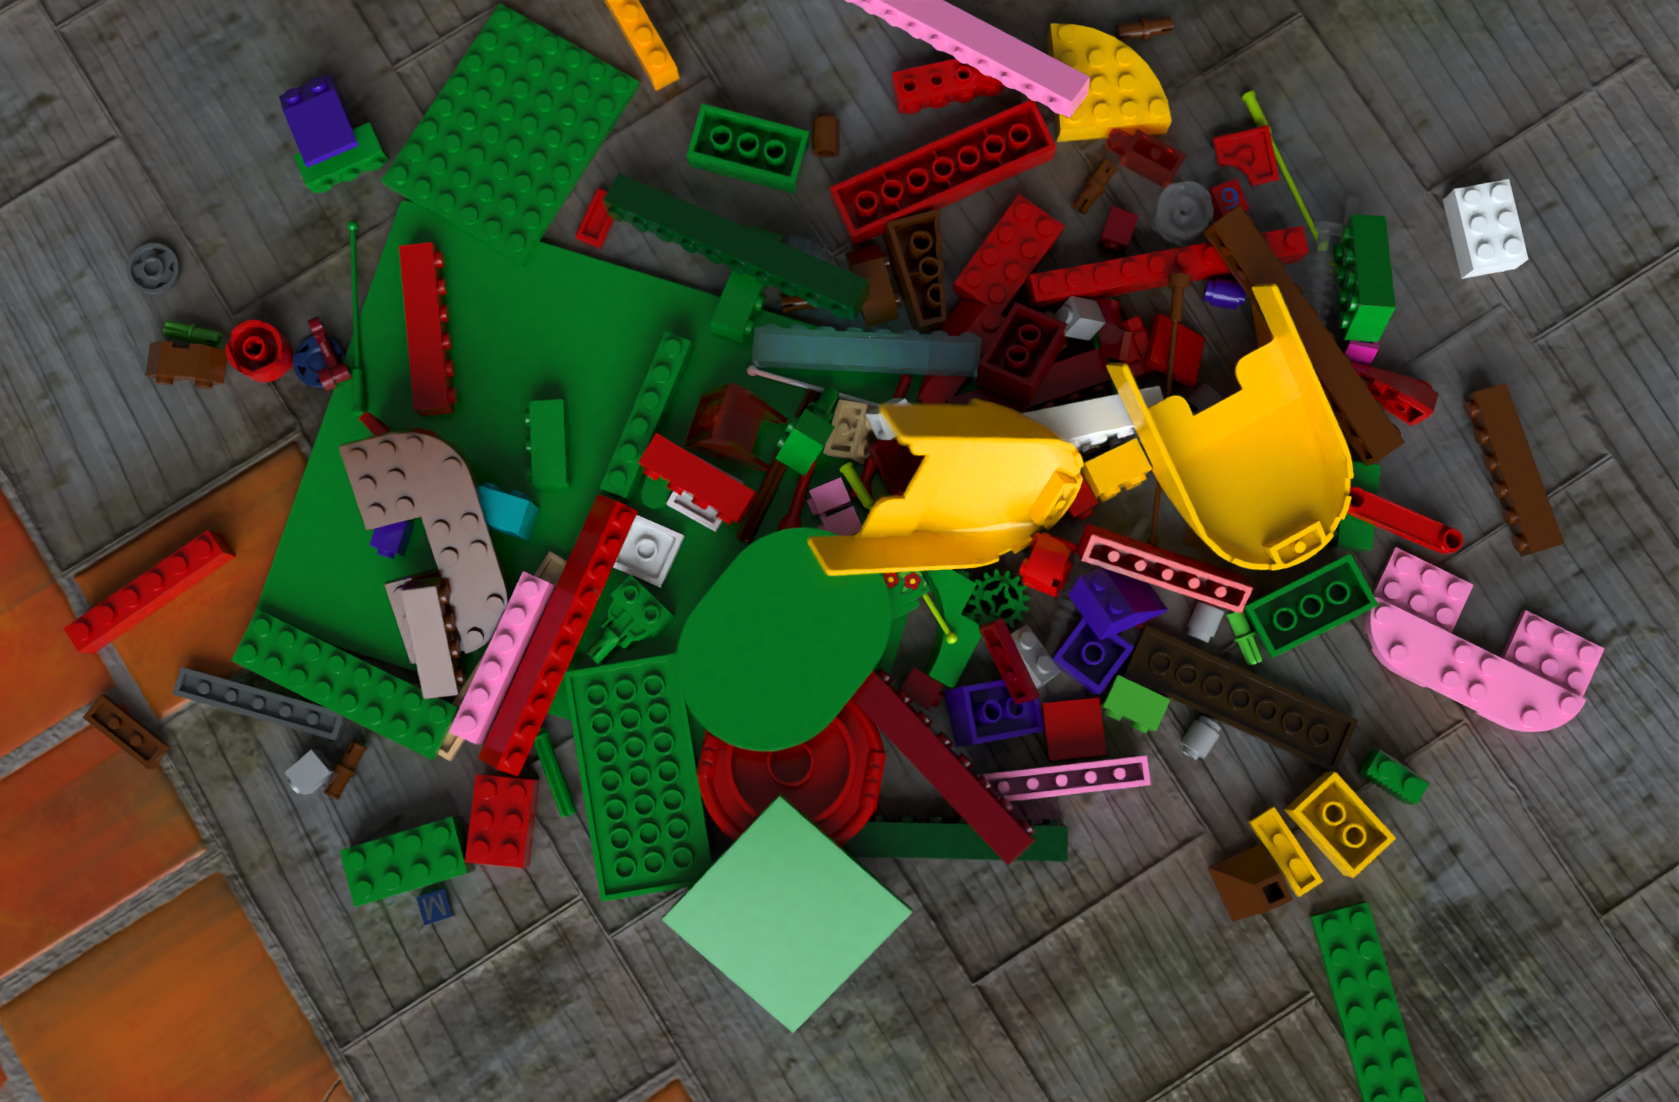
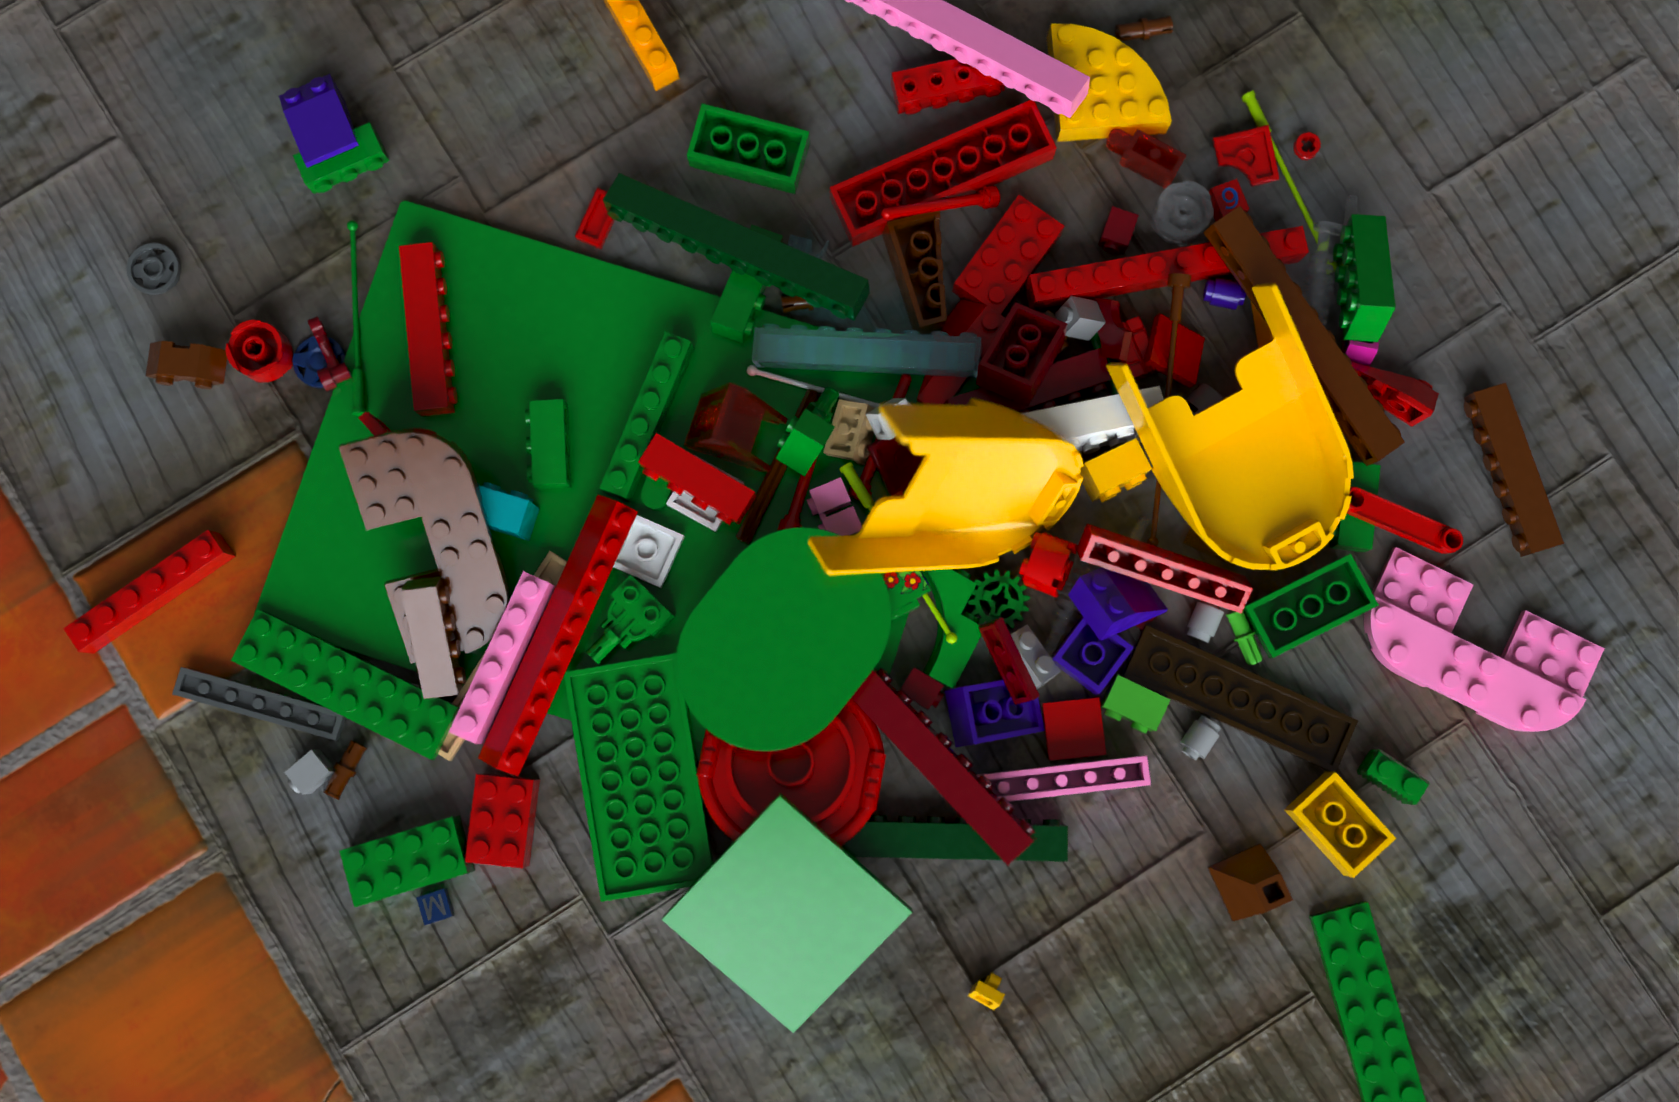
(127, 732): reddish brown plate -> none
(193, 334): bright green axle -> none
(392, 539): dark purple brick -> none
(511, 133): green plate -> none
(553, 773): green axle -> none
(825, 135): reddish brown brick -> none
(882, 301): reddish brown brick -> none
(986, 197): none -> red piece
(987, 992): none -> yellow tile
(1083, 503): red brick -> none
(1094, 187): reddish brown pin -> none
(1285, 851): yellow plate -> none
(1314, 139): none -> red bush
(1485, 228): white brick -> none

